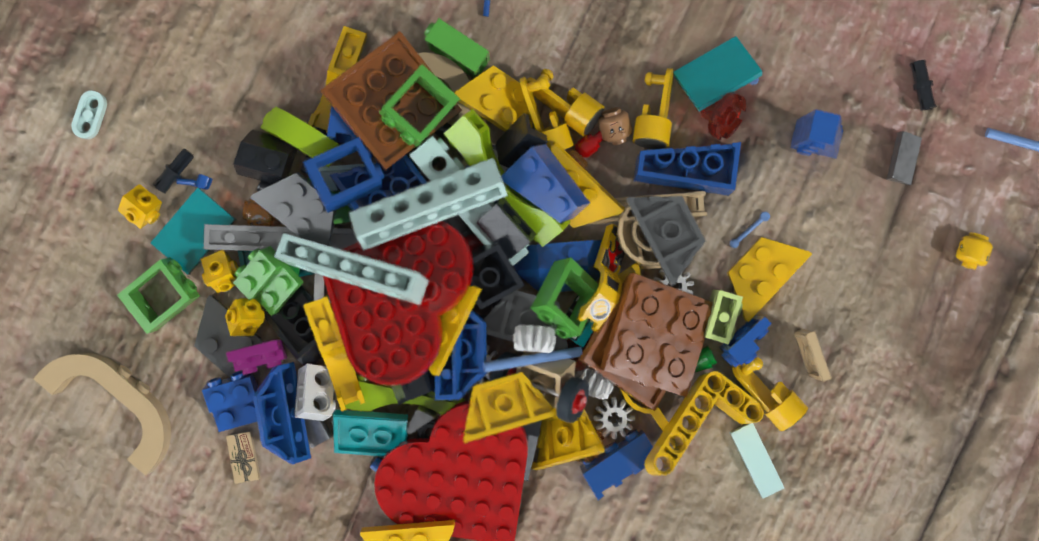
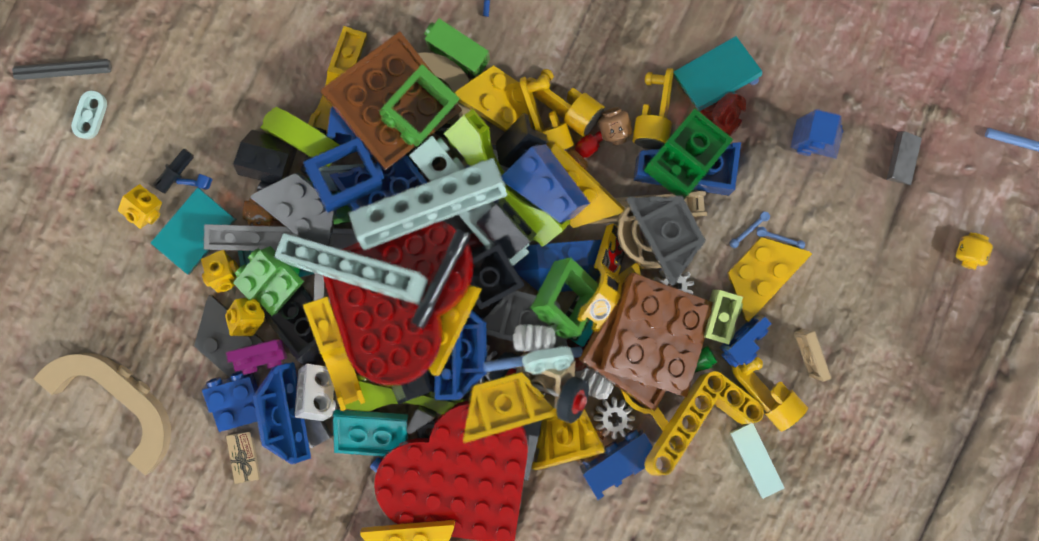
(61, 69): none -> dark grey axle
(140, 307): bright green window -> none
(427, 305): none -> black piece
(542, 360): none -> light aqua plate
(688, 154): none -> green slope
(762, 232): none -> medium blue hinge
(923, 85): black pin -> none

